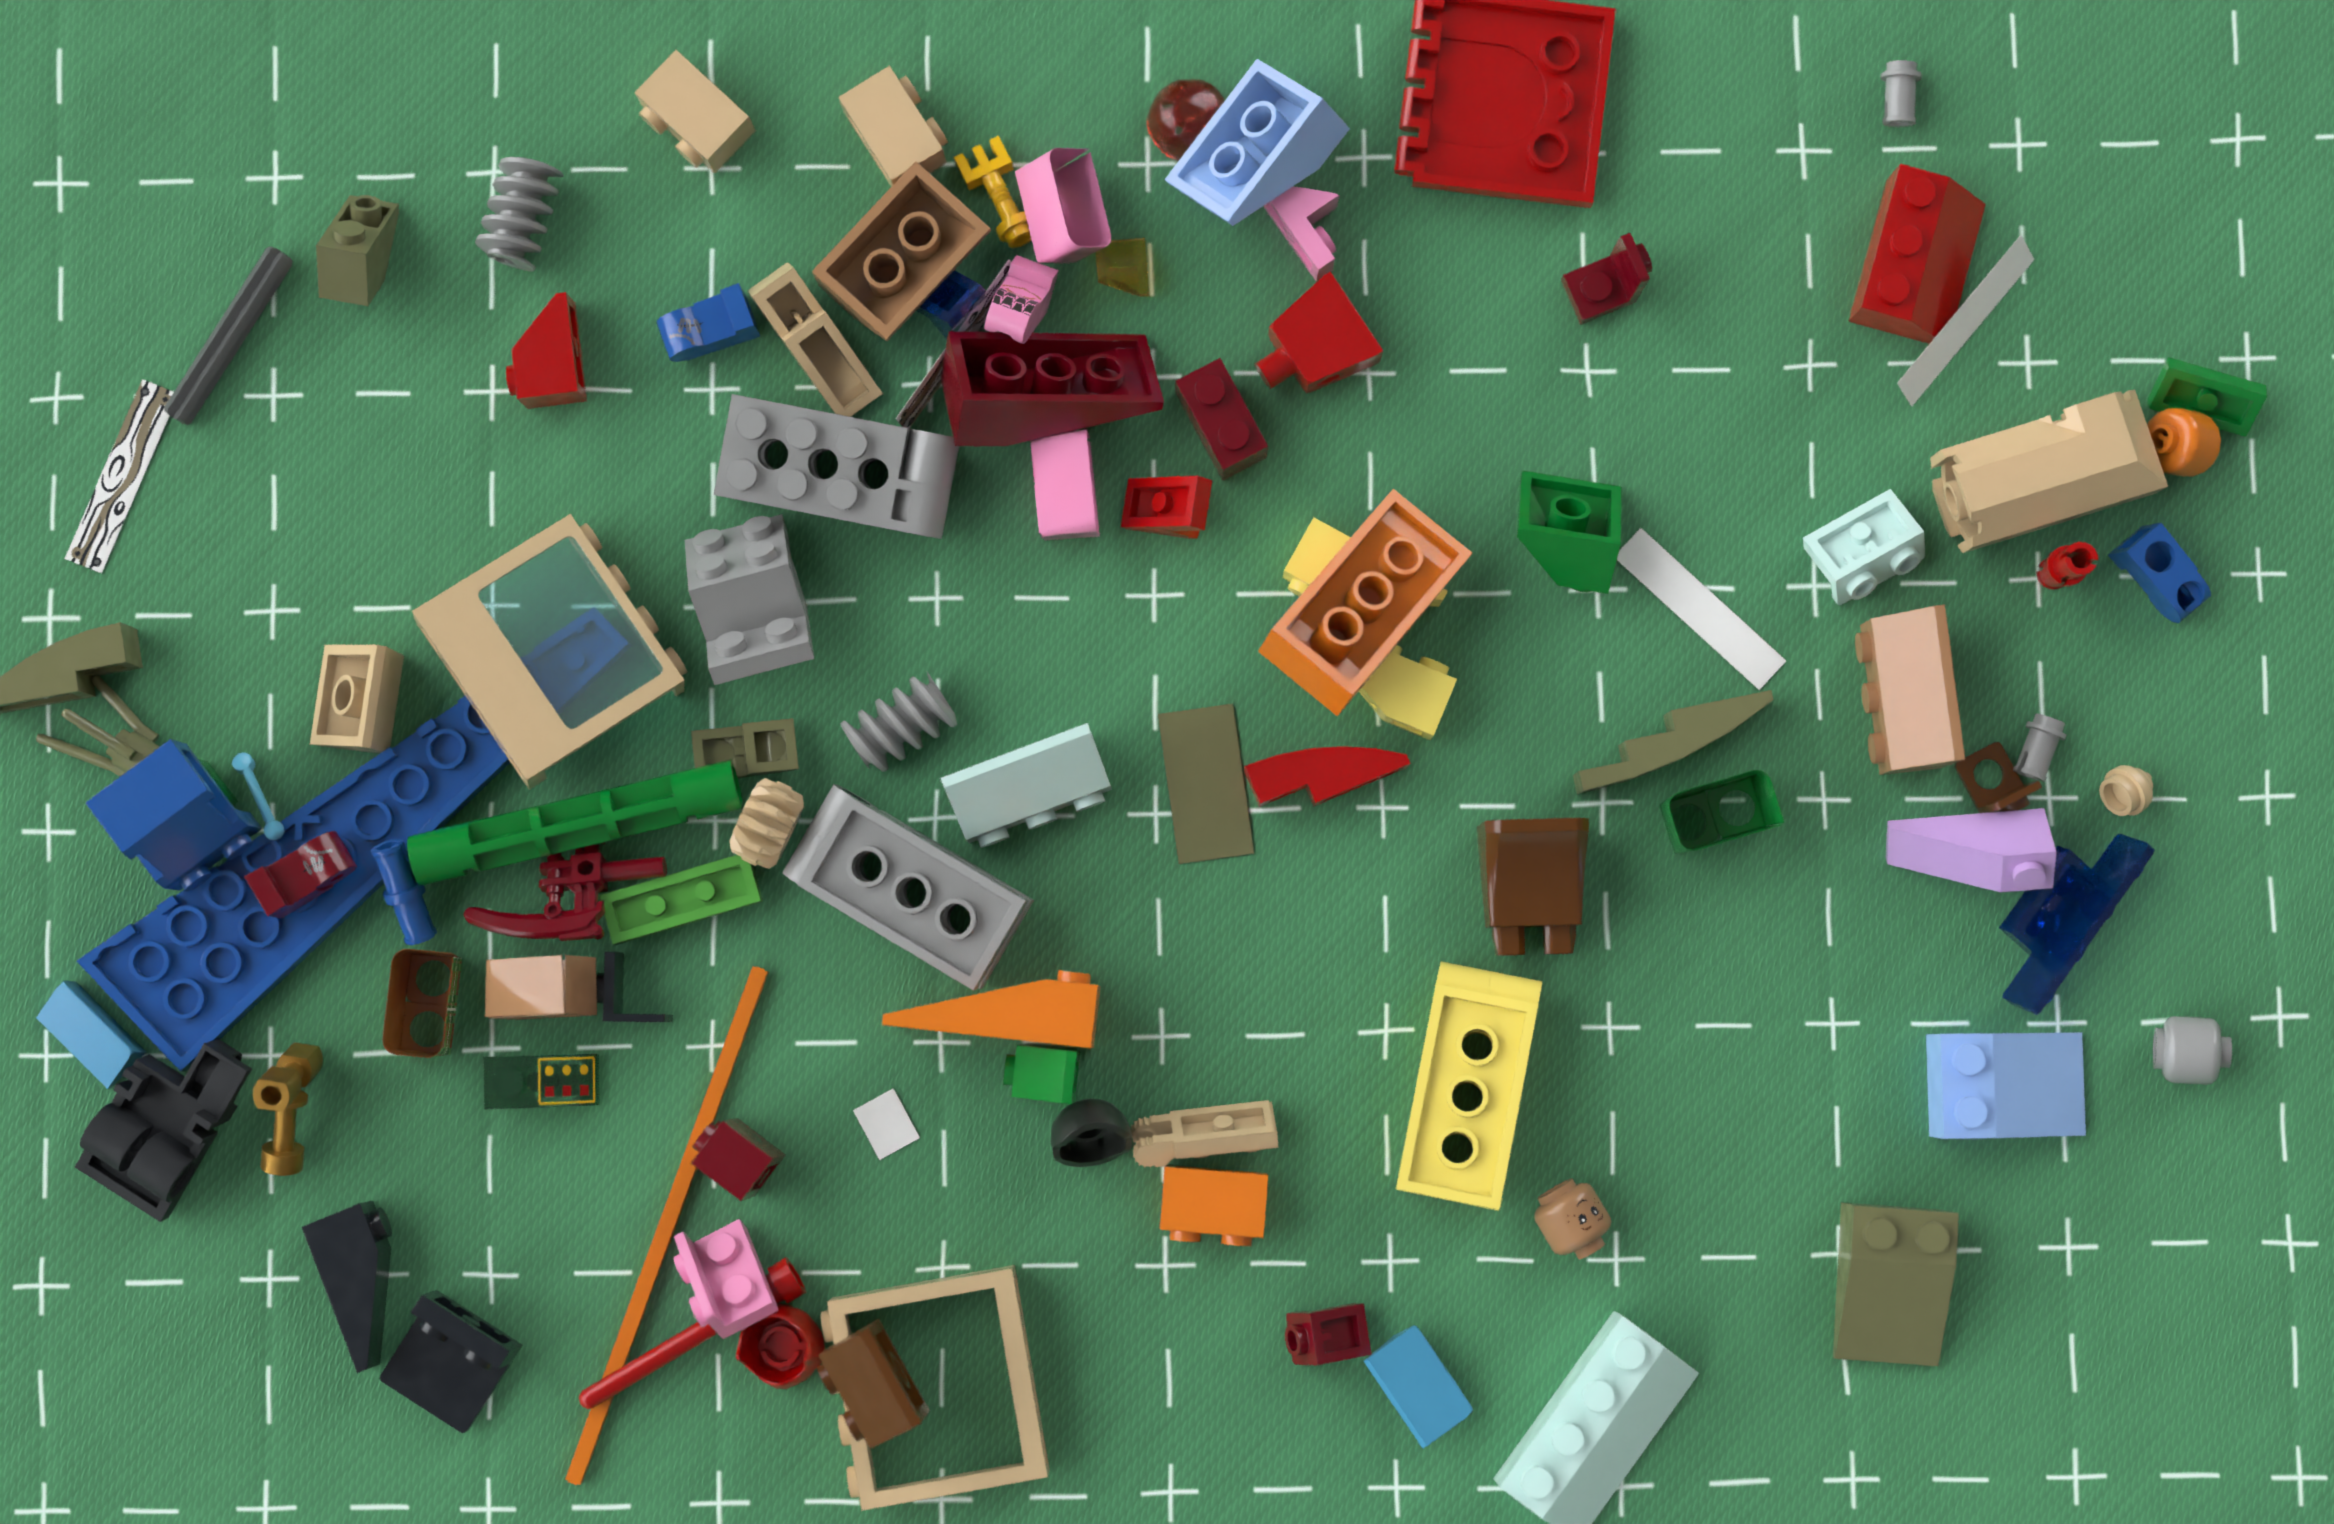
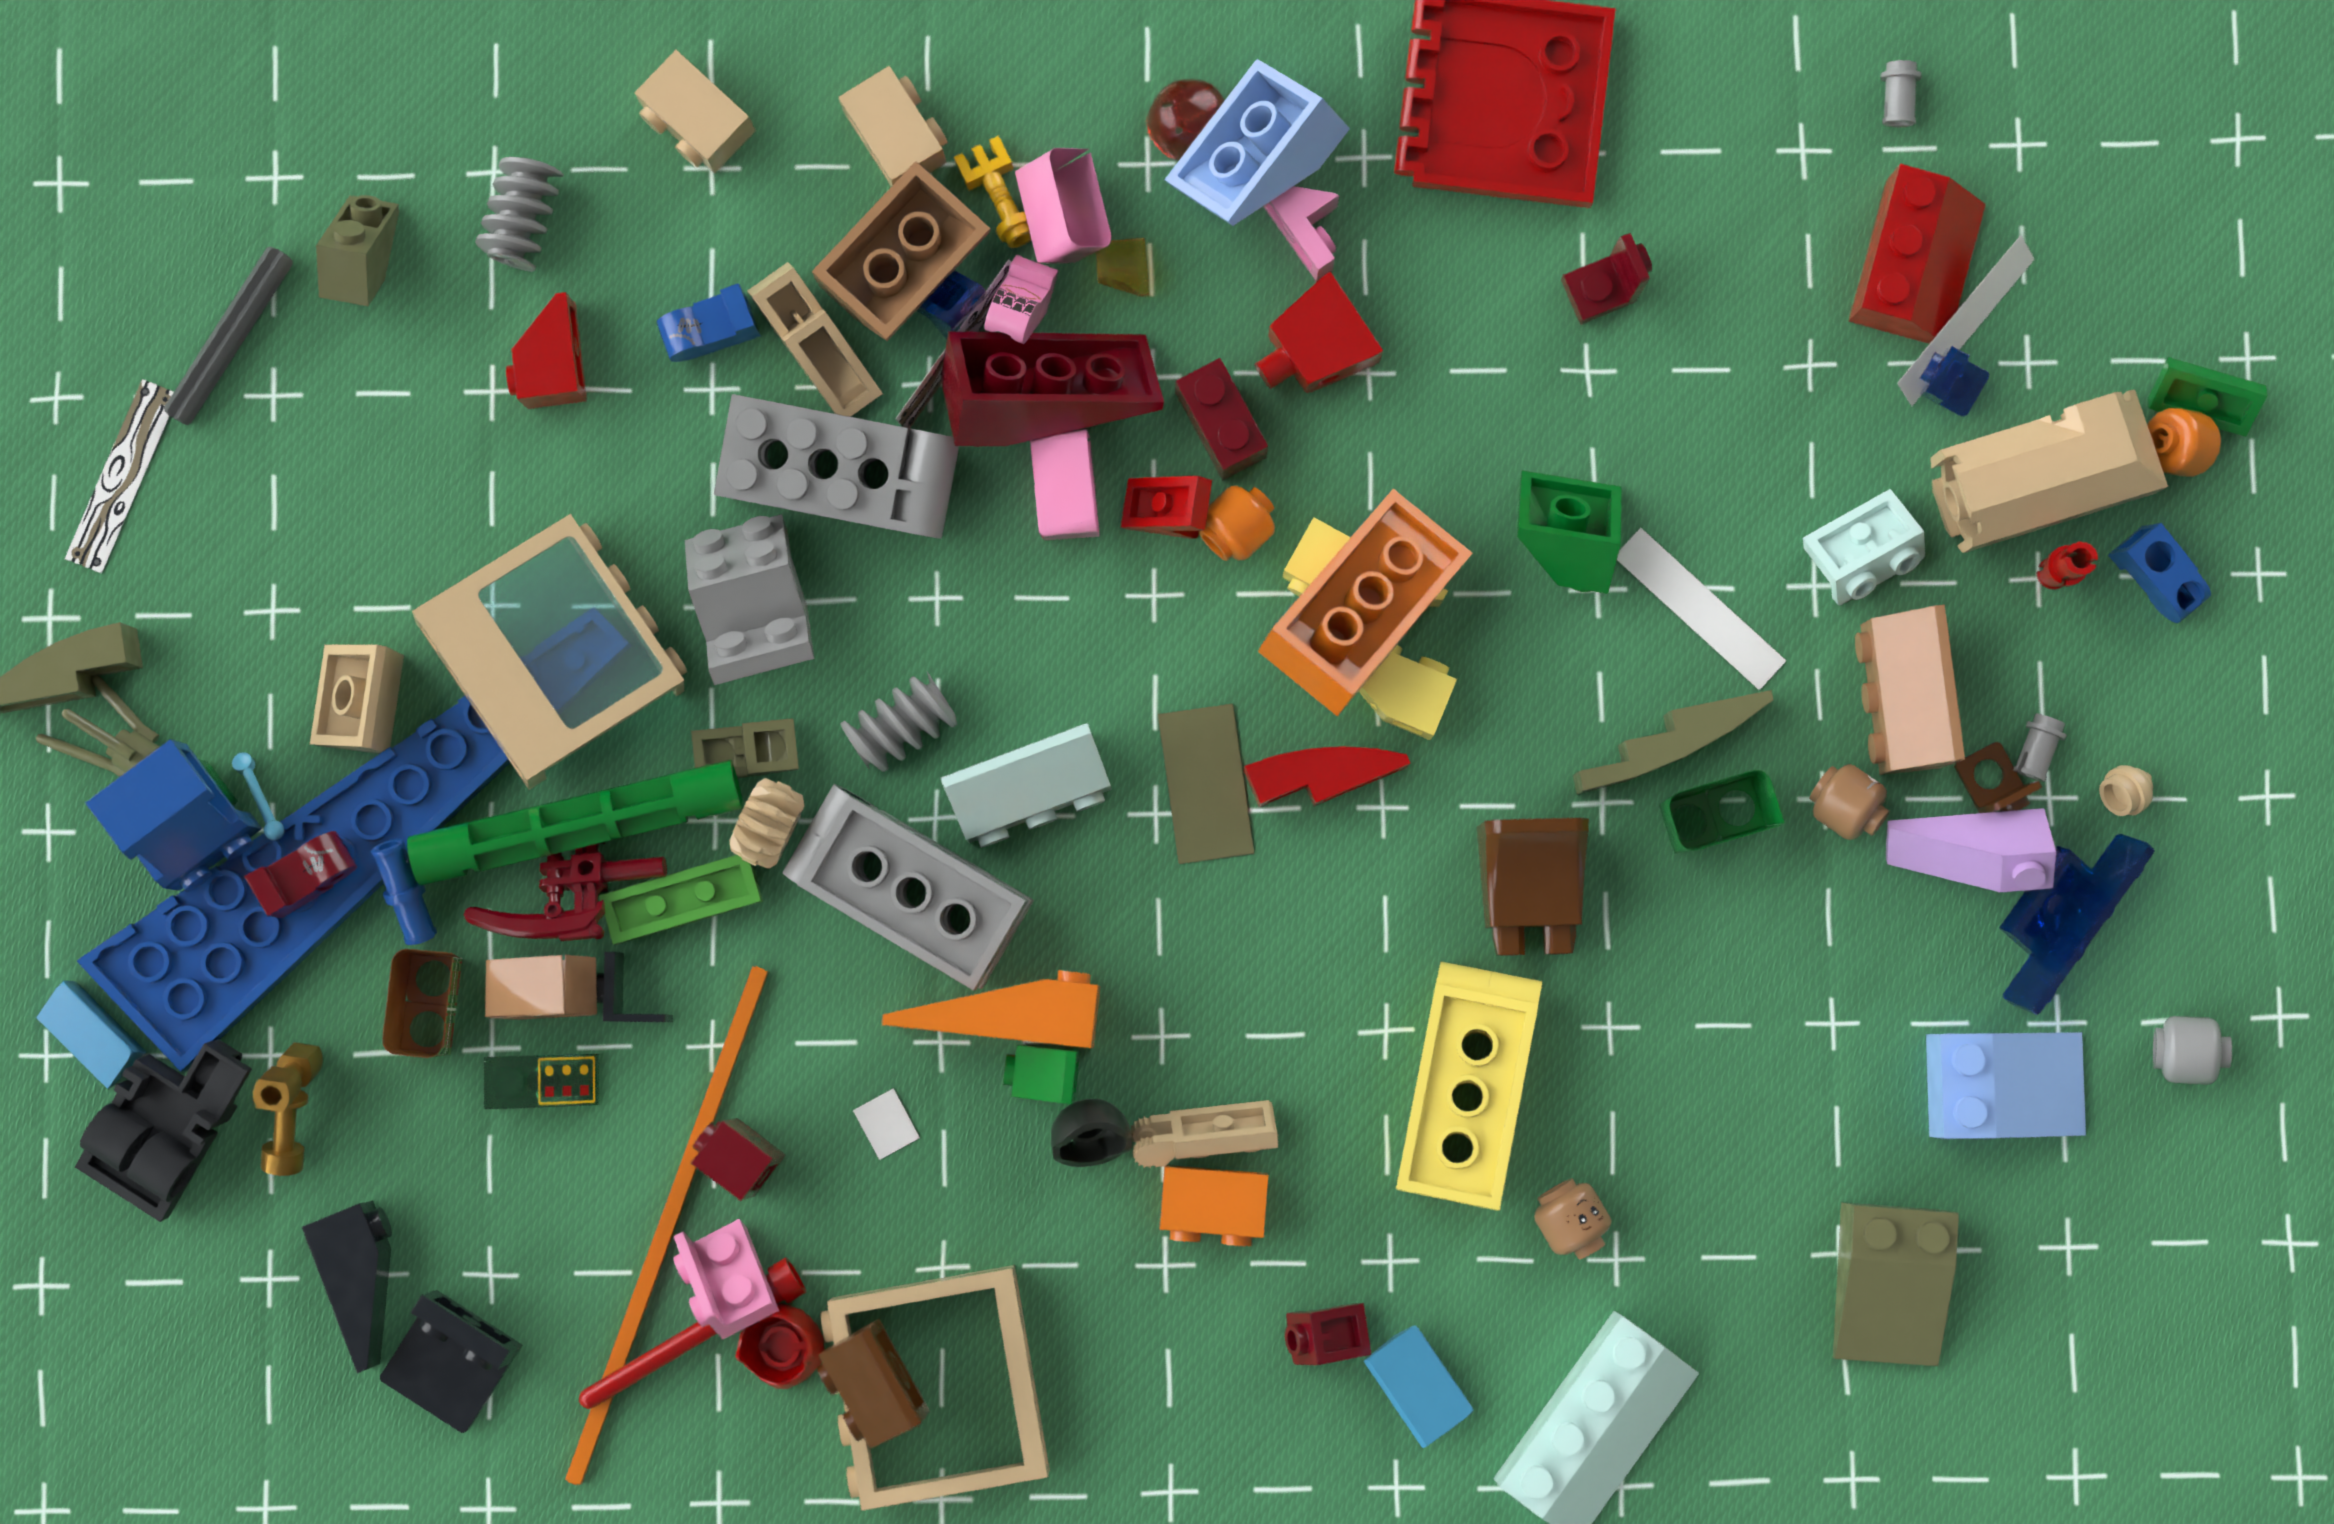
(1238, 523): none -> orange head
(1849, 802): none -> medium nougat head
(1953, 381): none -> clear blue bracket

